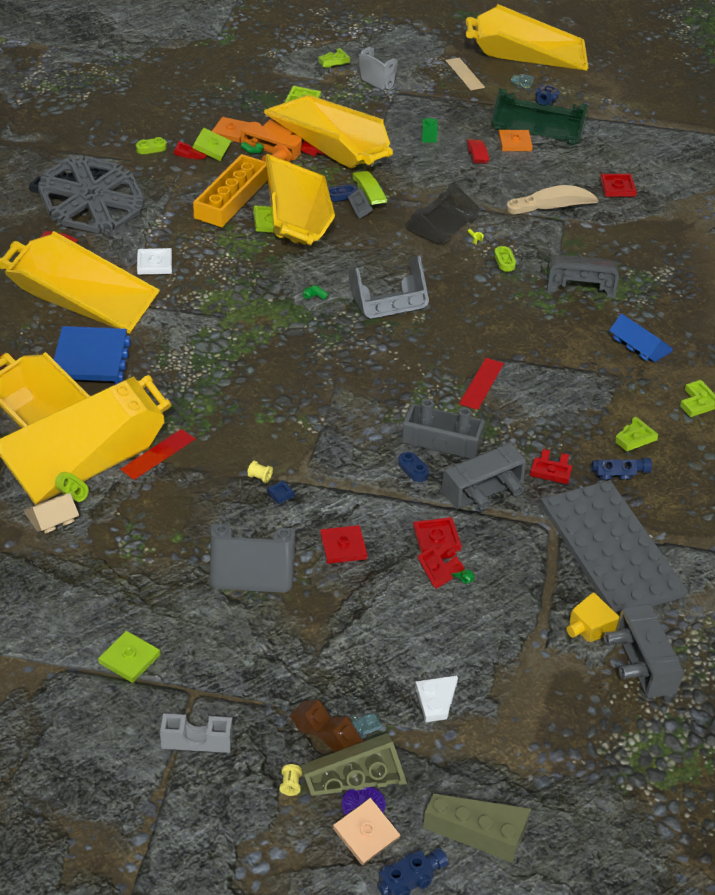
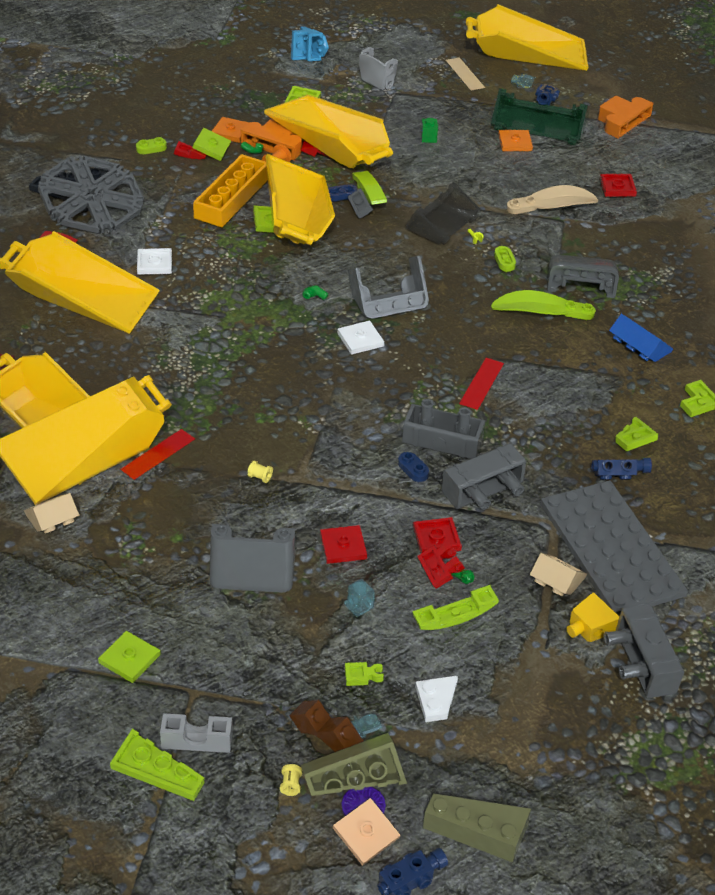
(69, 483): lime plate -> none
(93, 353): blue panel -> none
(151, 765): none -> lime wing
(280, 492): dark blue tile -> none
(308, 44): none -> dark azure piece
(330, 59): lime wing -> none
(360, 337): none -> white plate
(360, 598): none -> clear light blue brick
(360, 674): none -> lime plate
(457, 612): none -> lime slope
(478, 151): red slope -> none
(543, 303): none -> lime plant
(551, 470): red plate -> none
(557, 574): none -> tan slope
(624, 115): none -> orange brick

